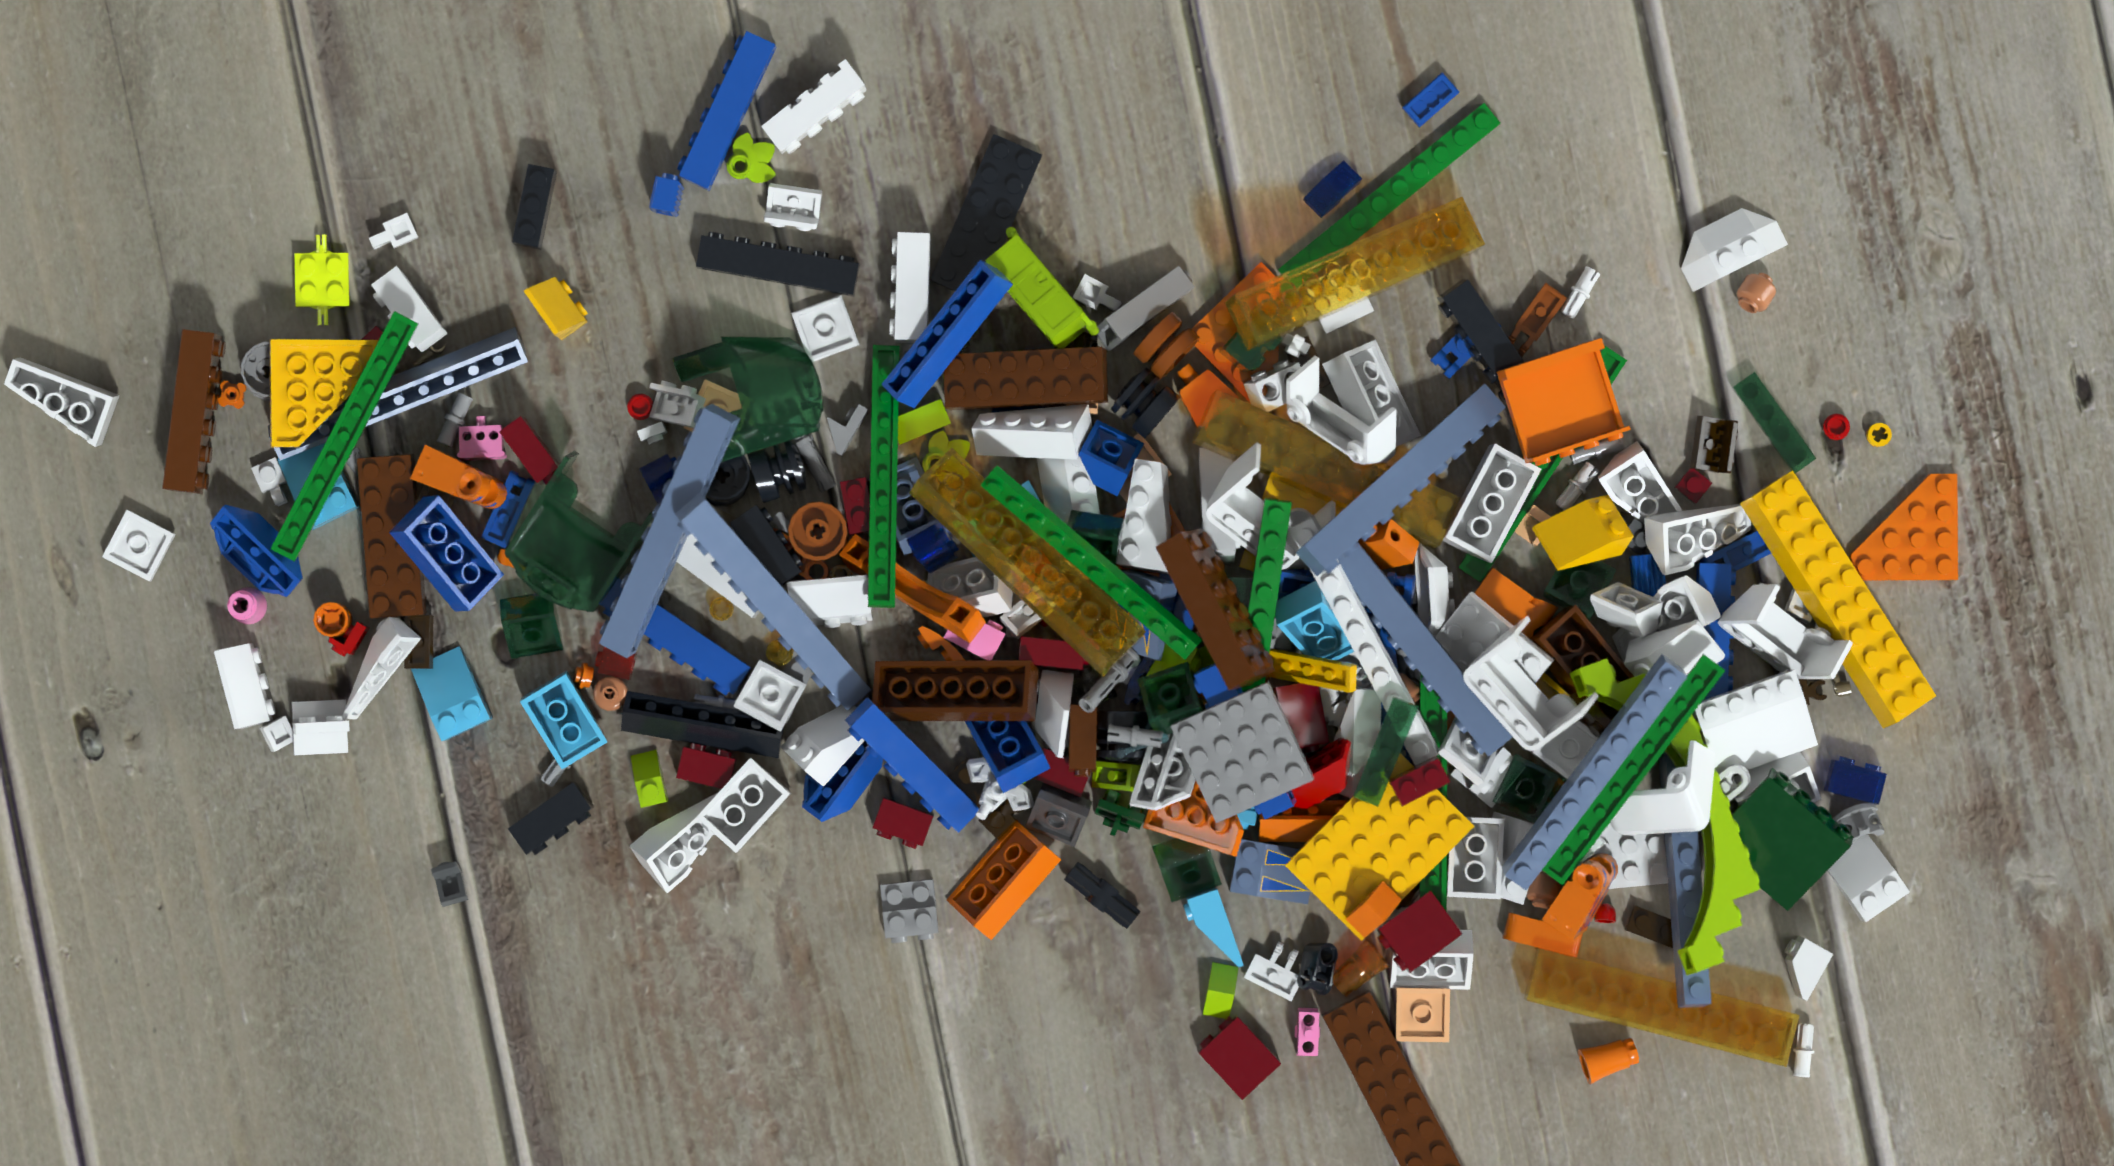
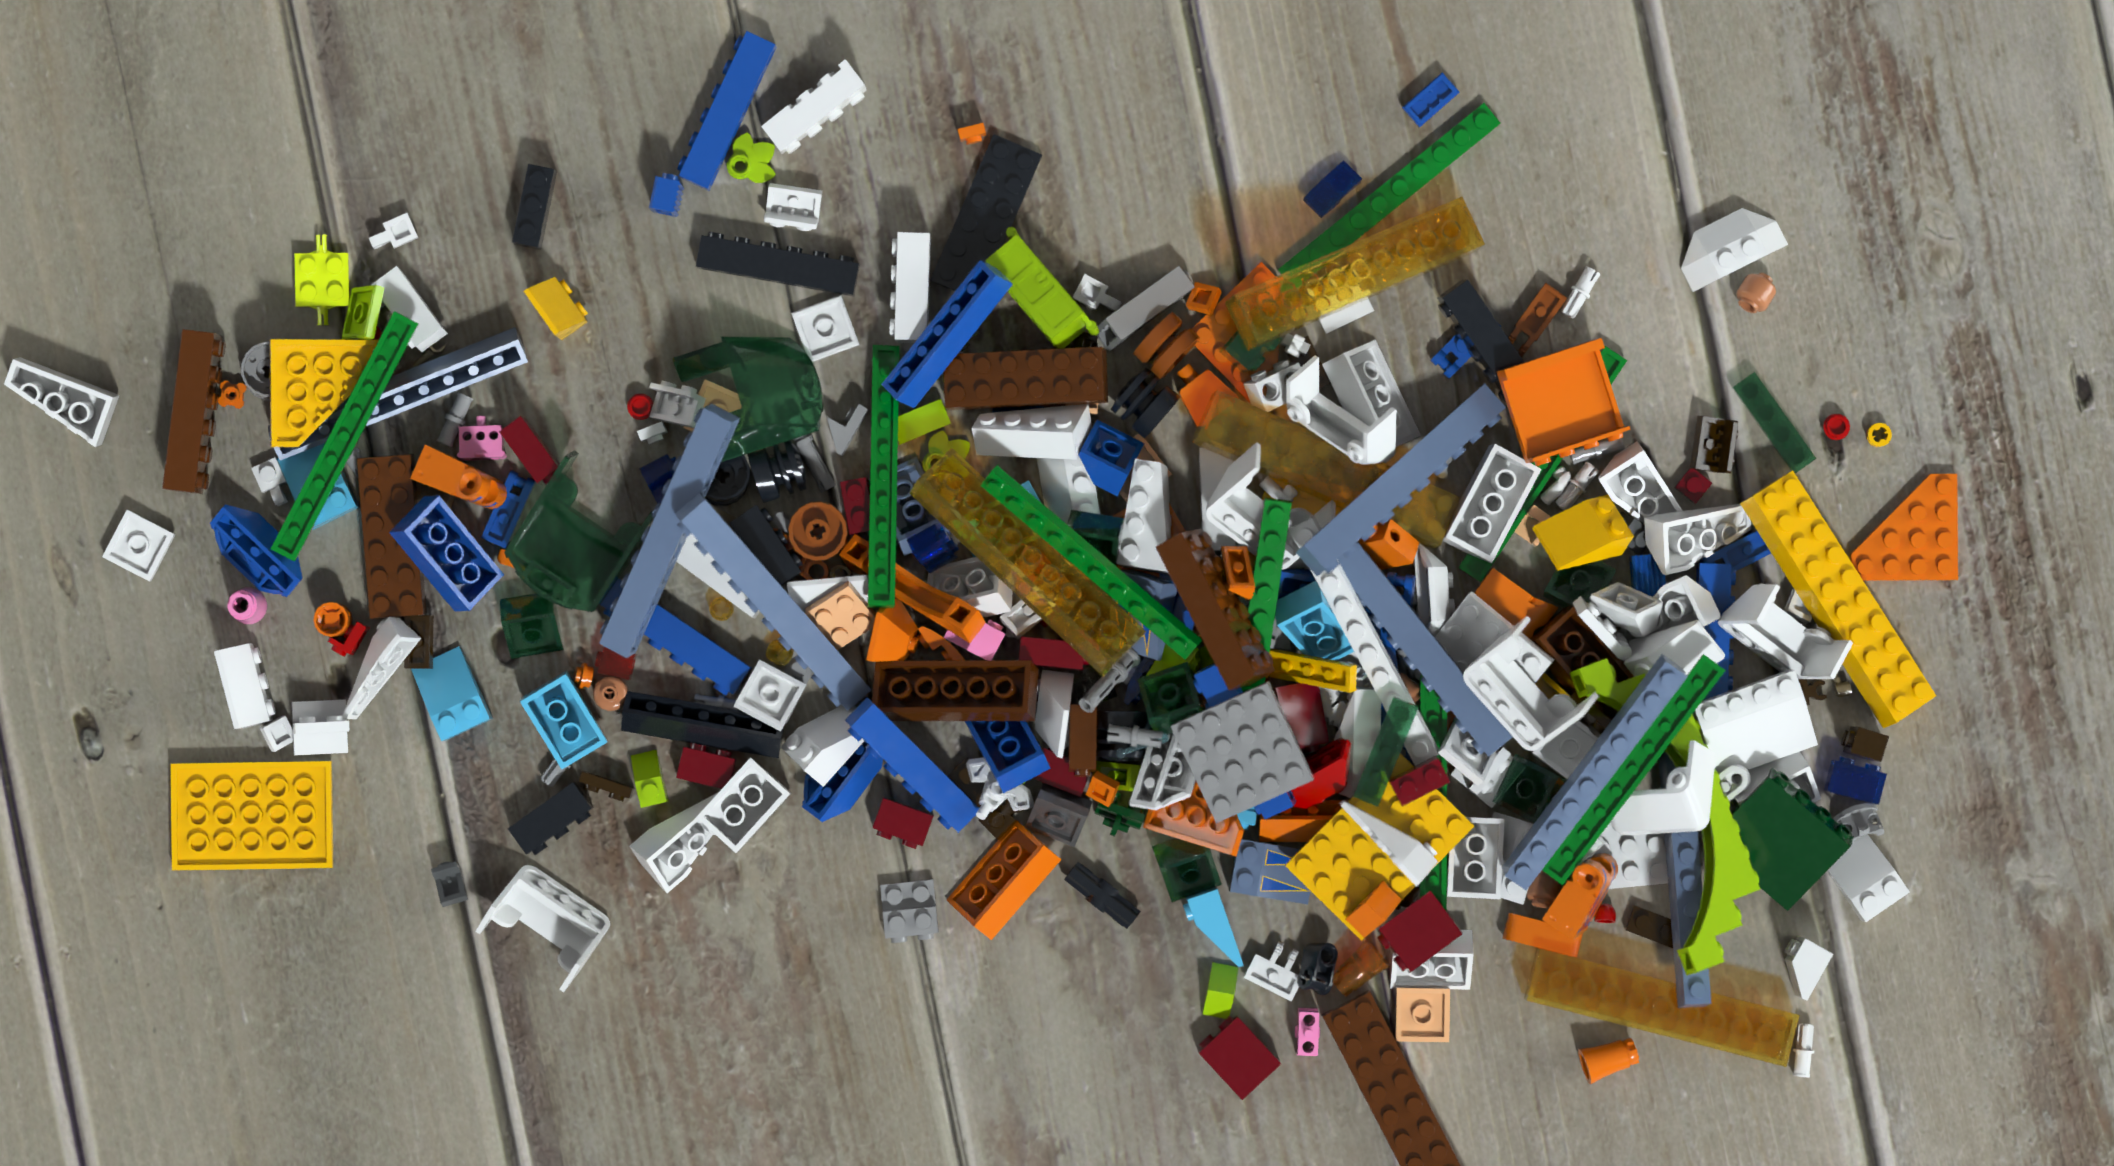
(251, 815): none -> yellow plate
(363, 313): none -> lime tile
(551, 913): none -> white windscreen
(594, 783): none -> dark brown plate
(841, 615): none -> light nougat plate
(892, 634): none -> orange slope
(972, 134): none -> orange plate
(1102, 788): none -> orange plate
(1203, 298): none -> orange plate
(1238, 570): none -> orange slope
(1276, 491): none -> white arm
(1404, 850): none -> white wedge
(1557, 488): none -> white arm
(1603, 629): none -> white plate
(1864, 743): none -> dark brown brick

